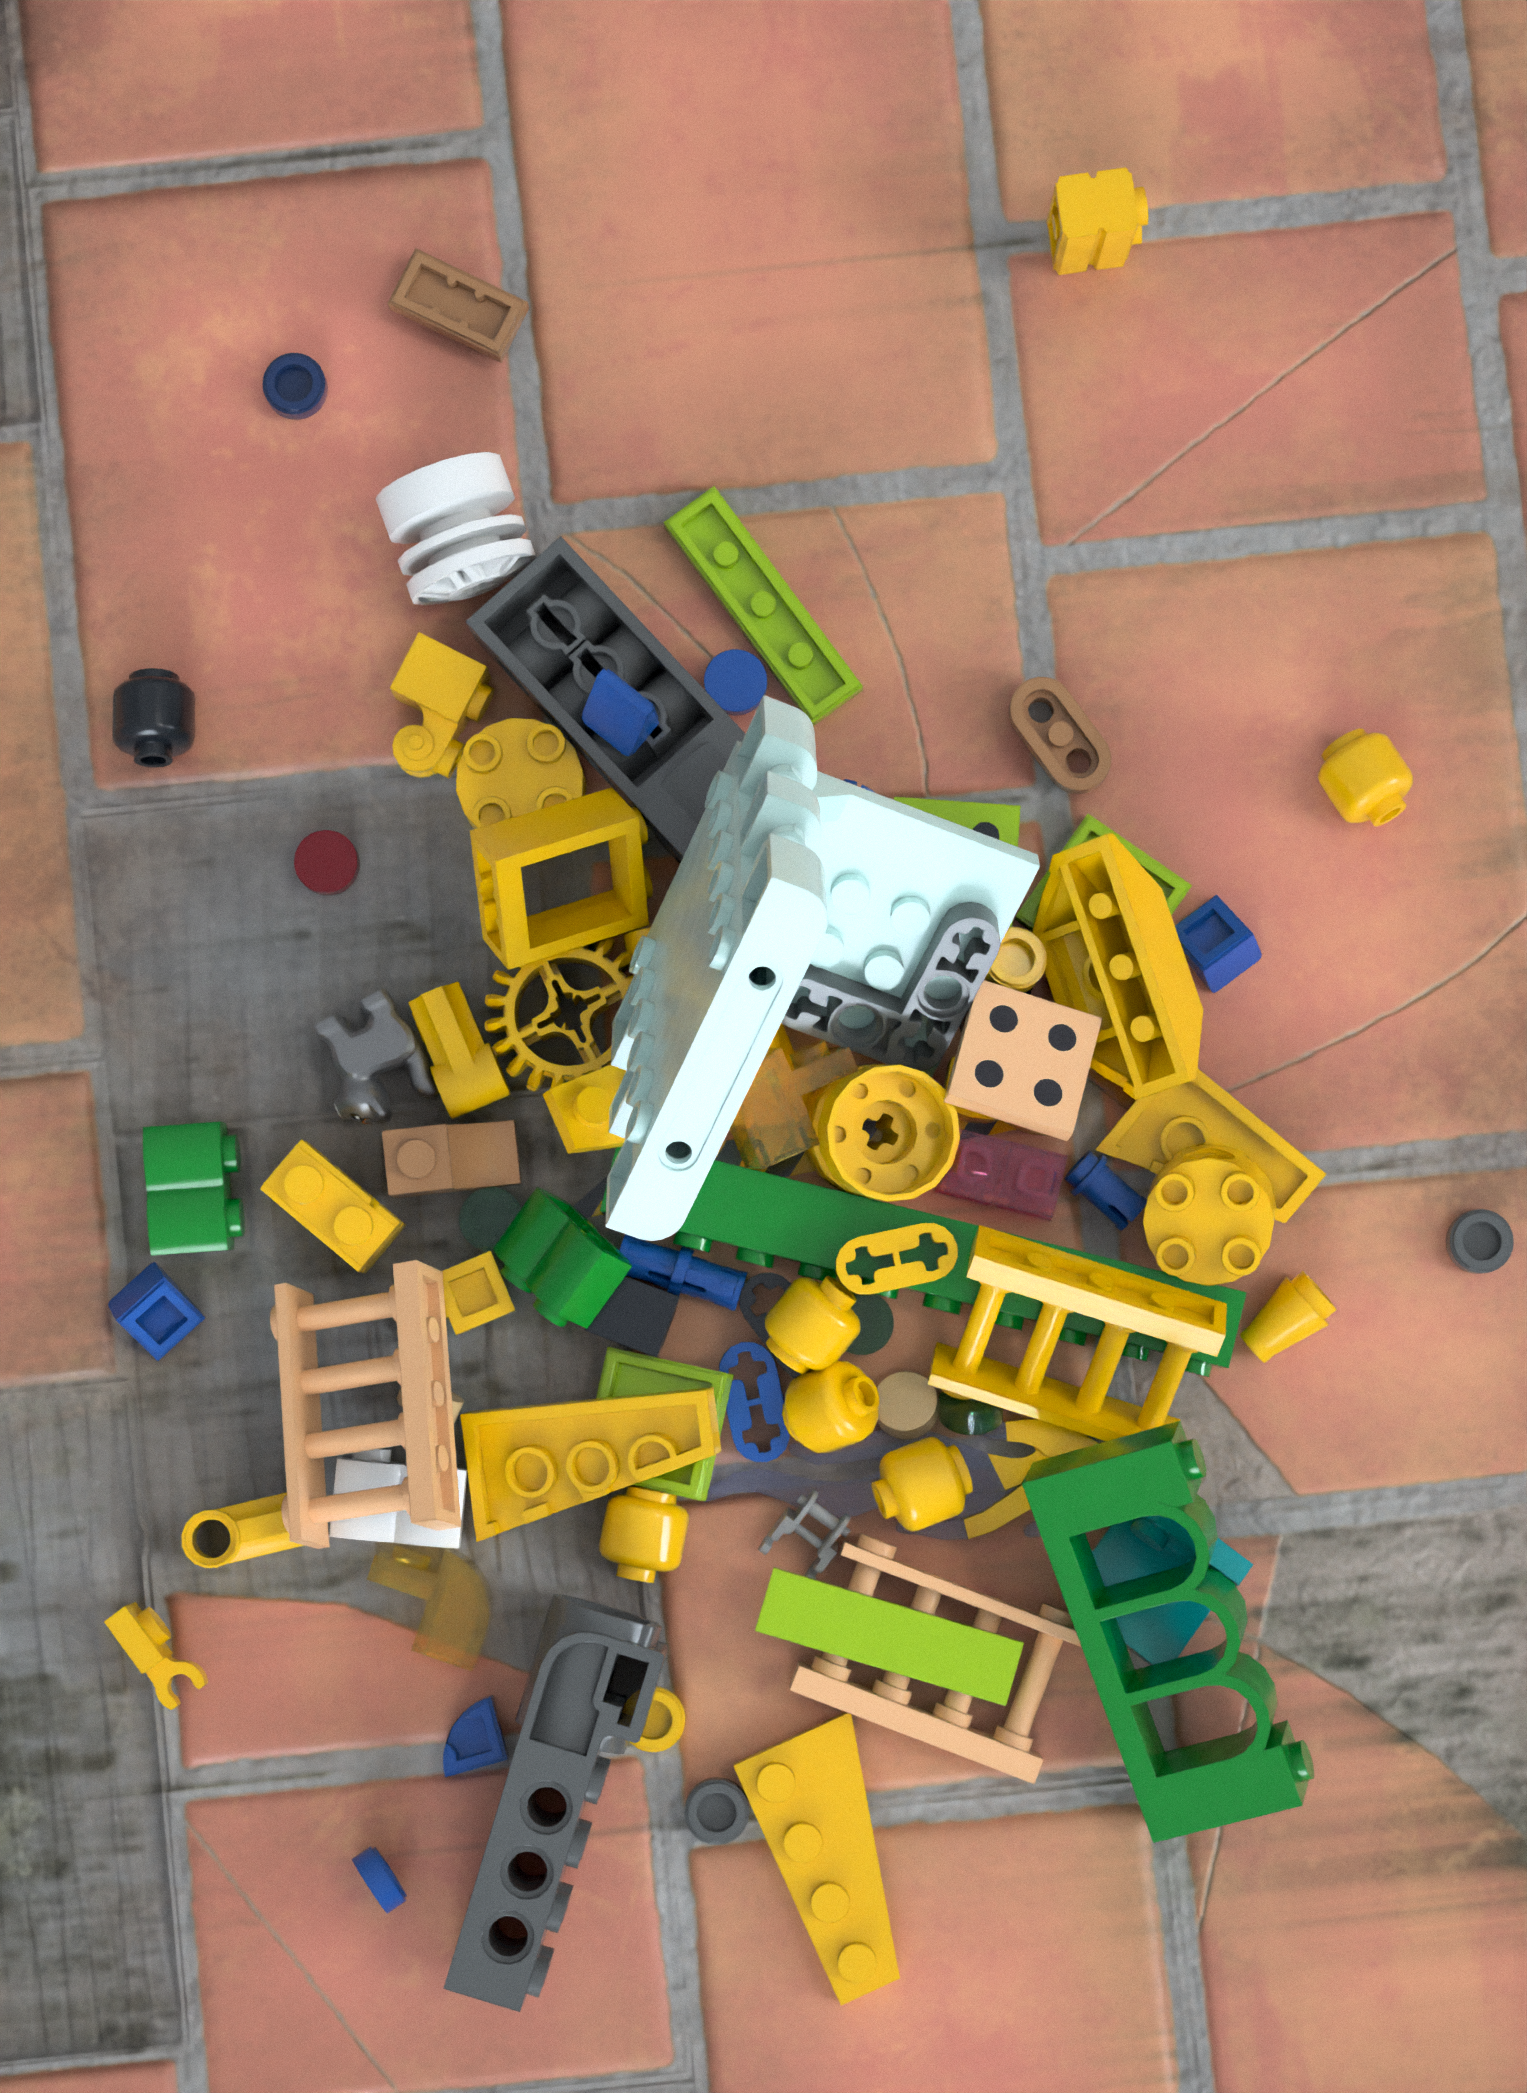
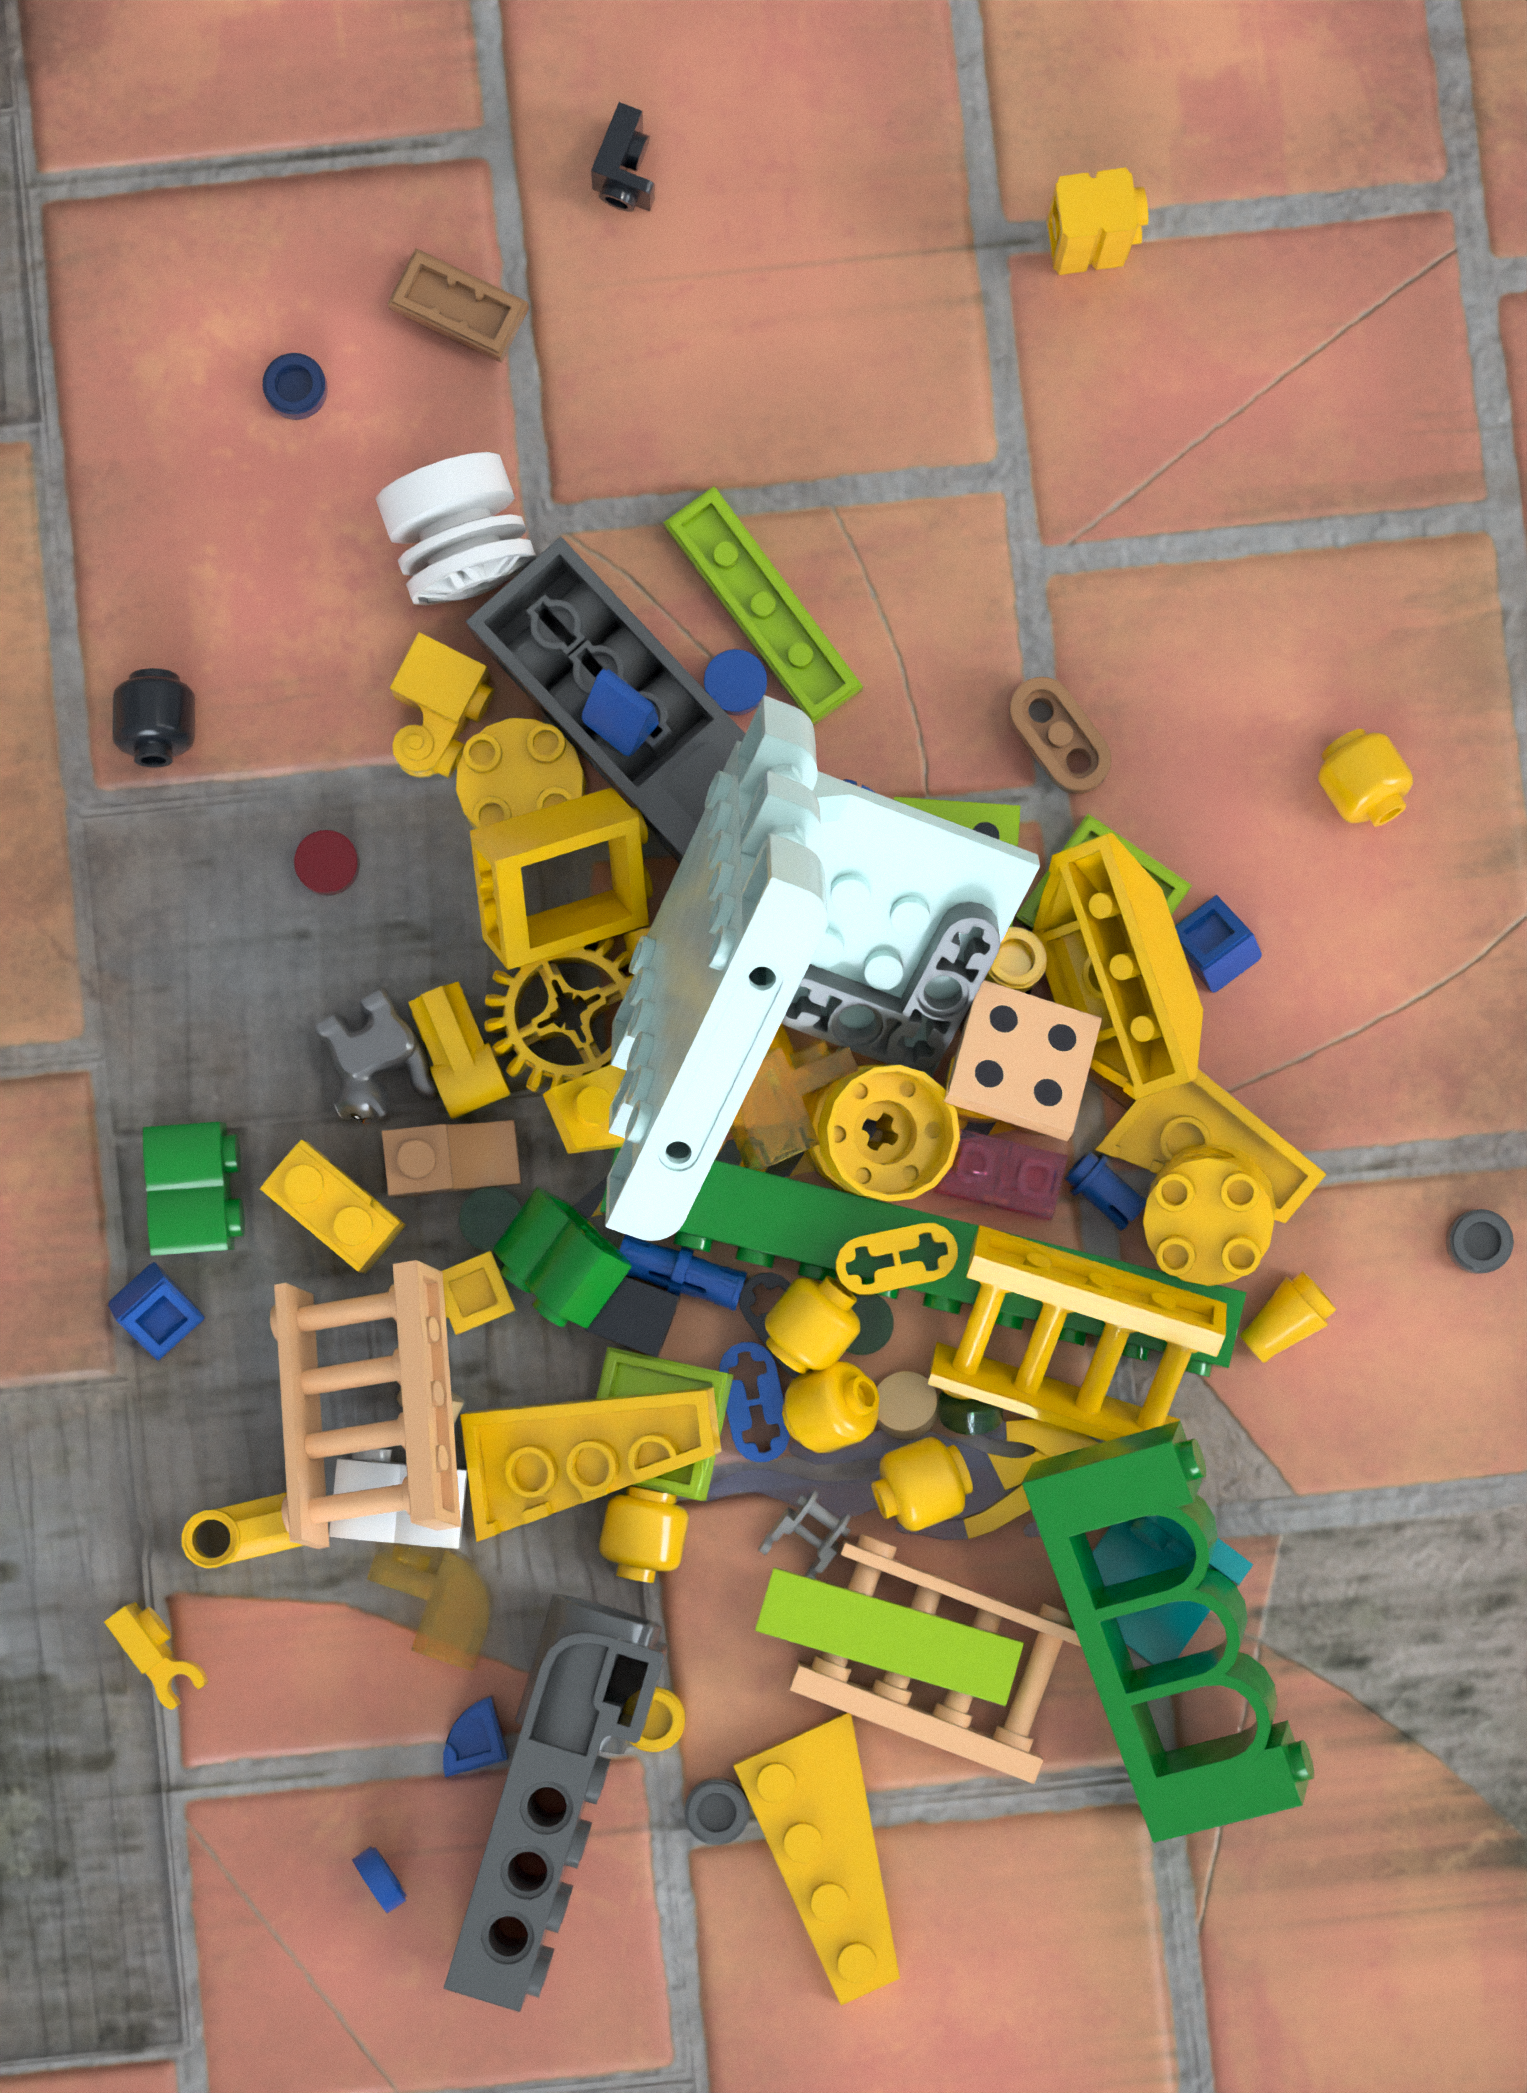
(623, 150): none -> black bracket

